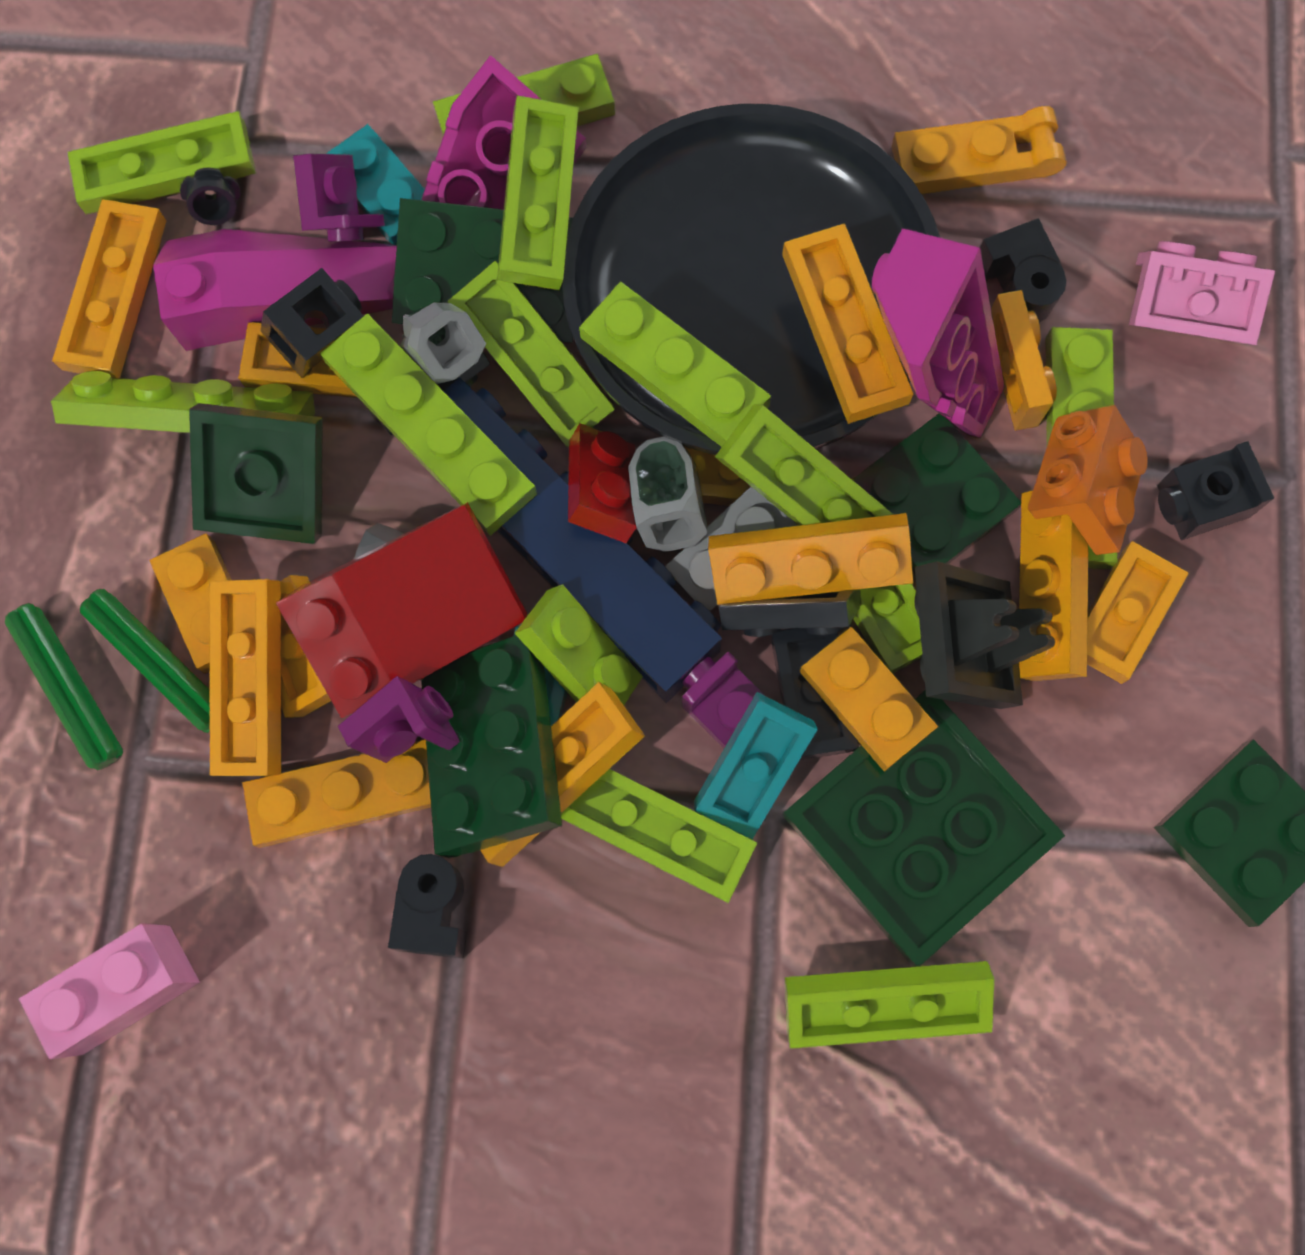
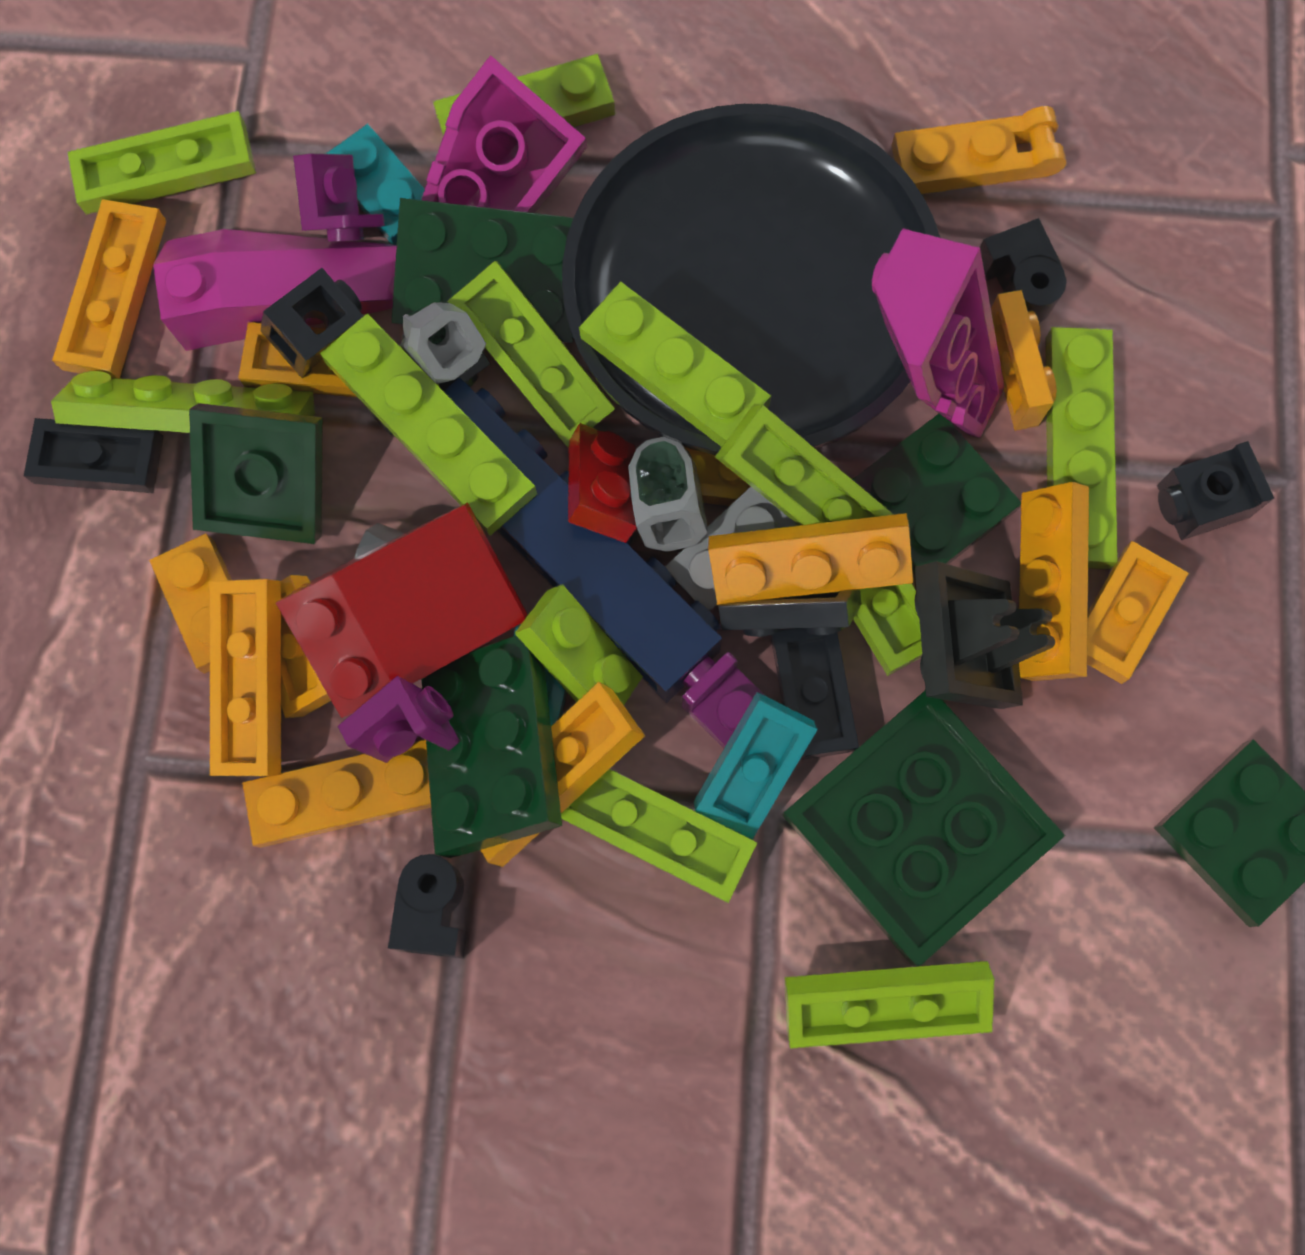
(63, 687): green axle -> none
(93, 457): none -> black plate
(109, 991): bright pink brick -> none
(149, 656): green axle -> none
(210, 208): black plate -> none
(538, 193): lime plate -> none
(847, 323): light orange plate -> none
(868, 698): light orange plate -> none
(1091, 476): orange bracket -> none
(1201, 295): bright pink bracket -> none

